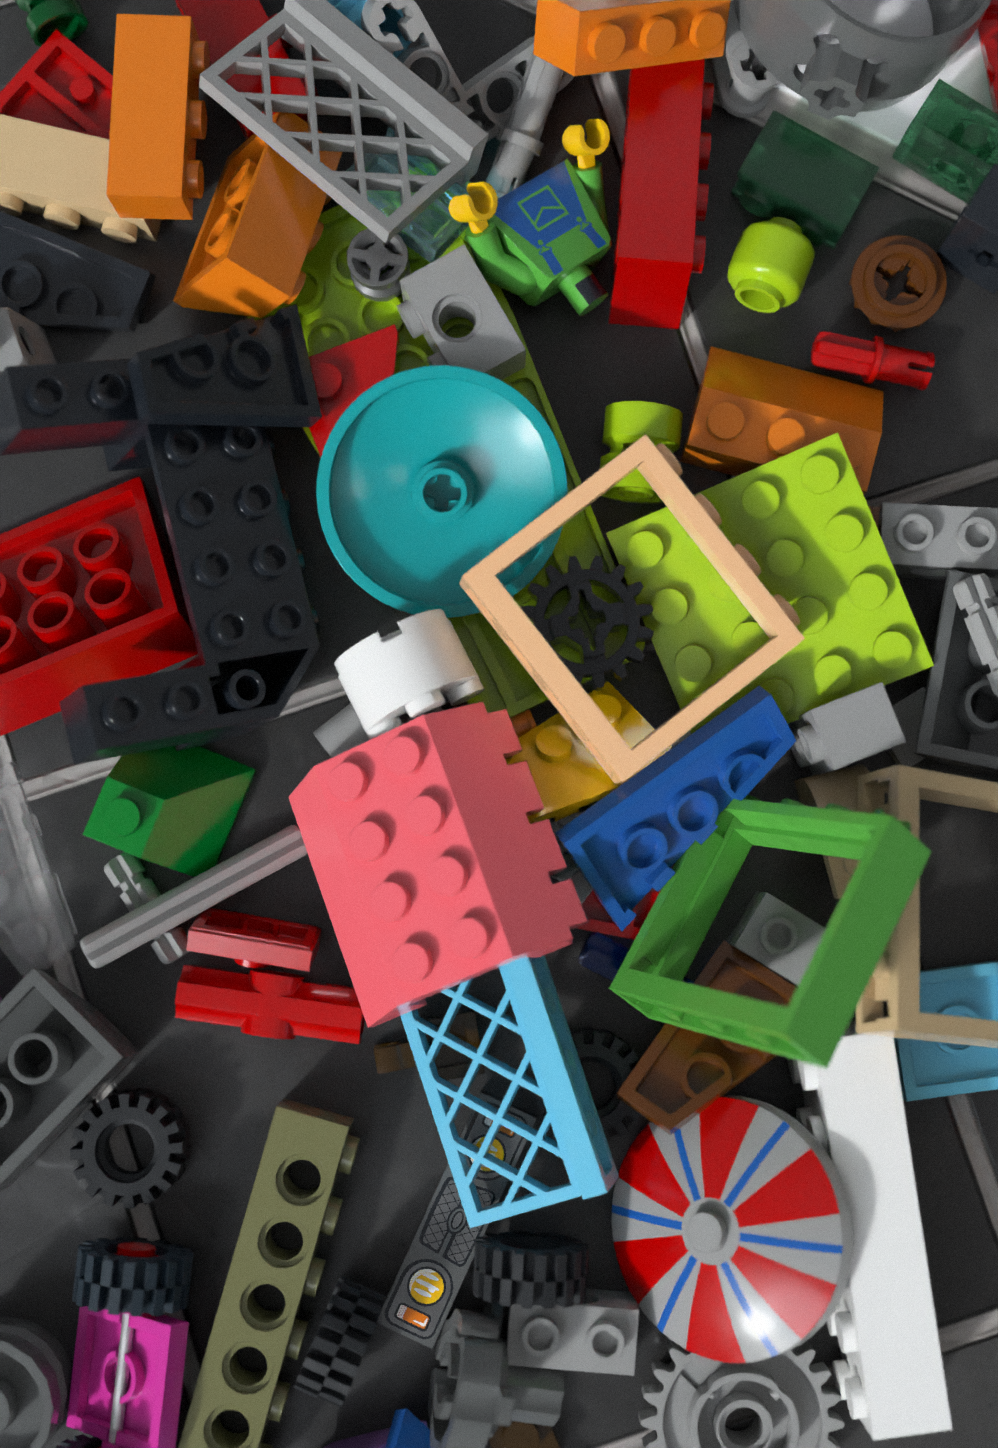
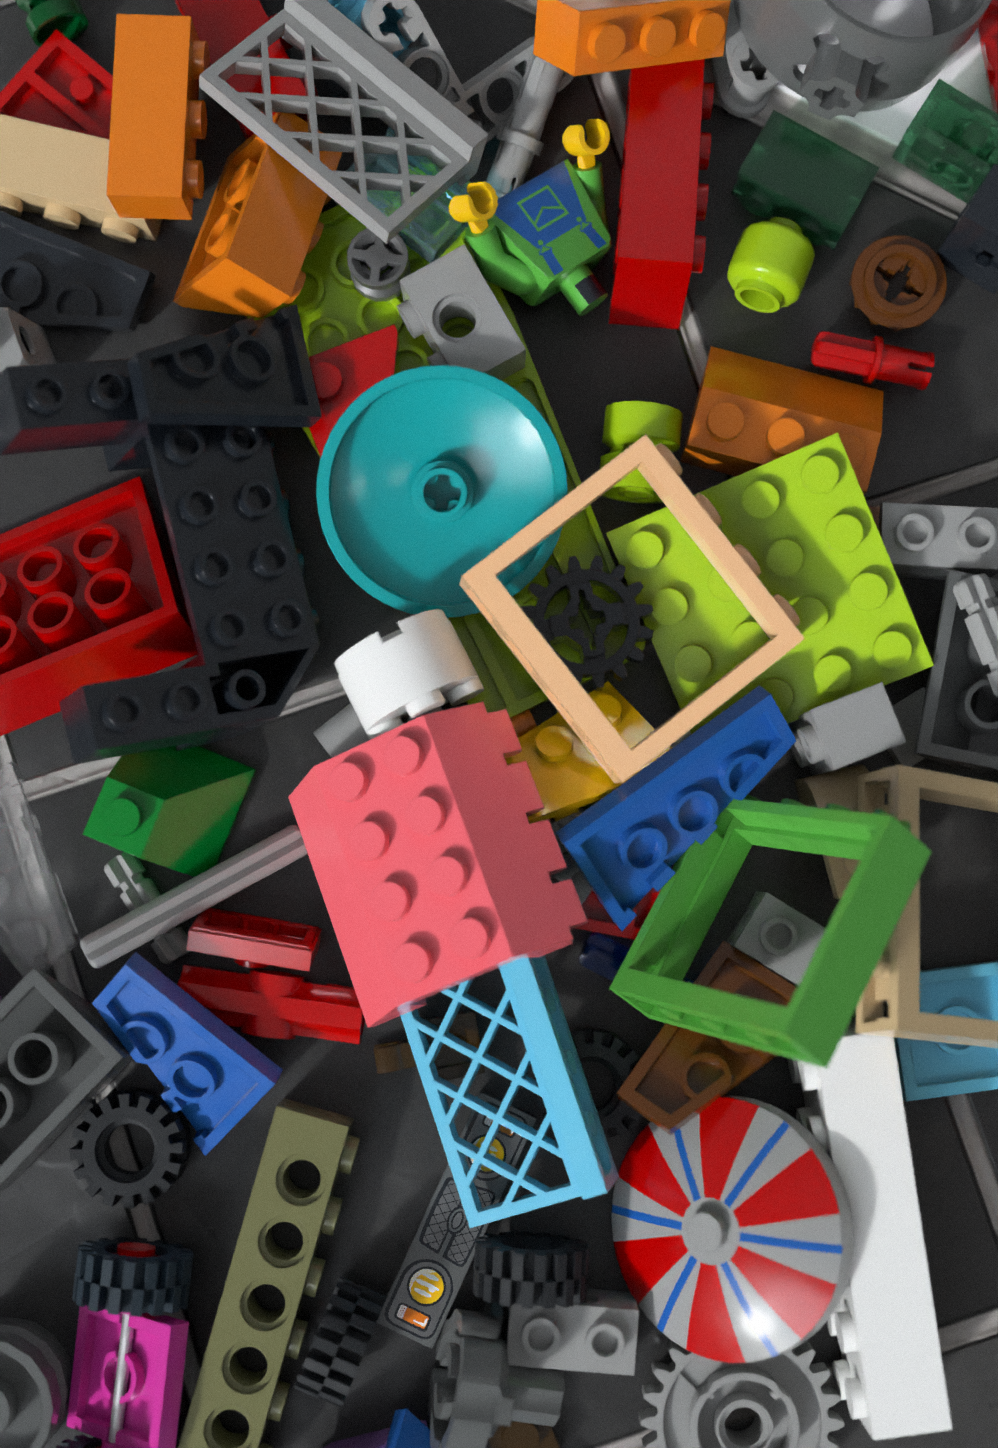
(193, 1053): none -> blue wing

